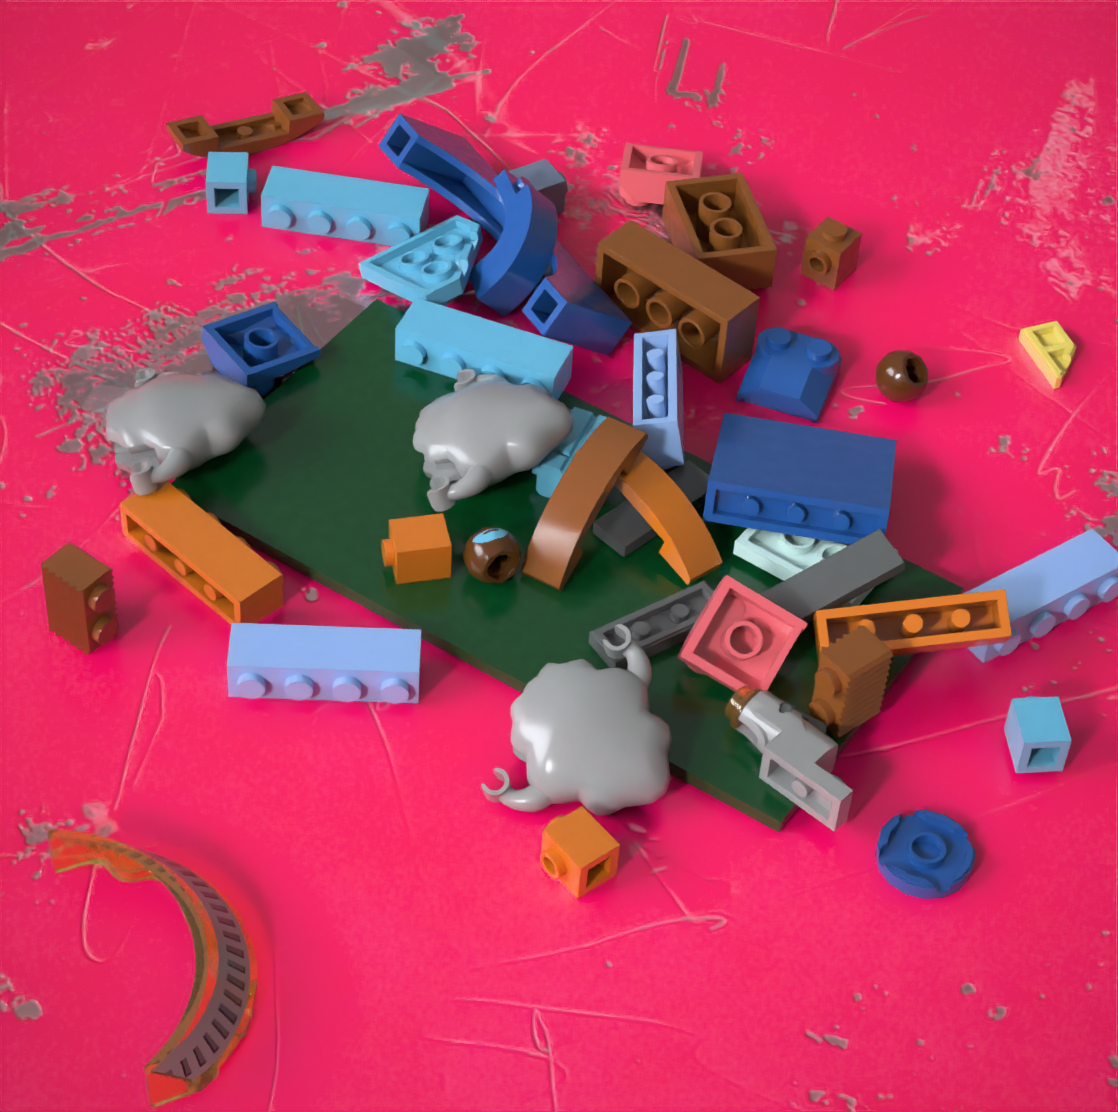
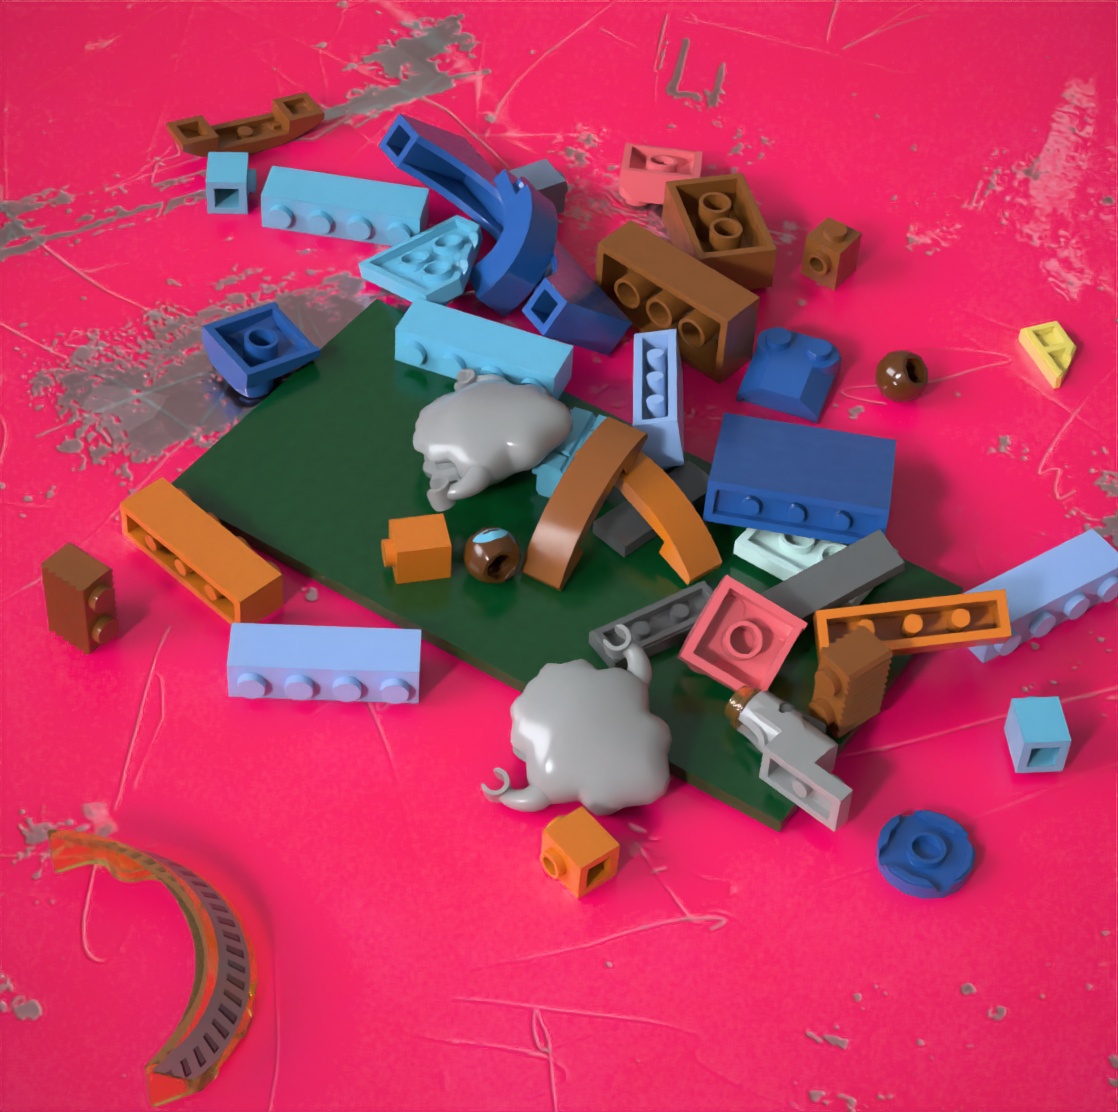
(178, 423): light grey piece -> none

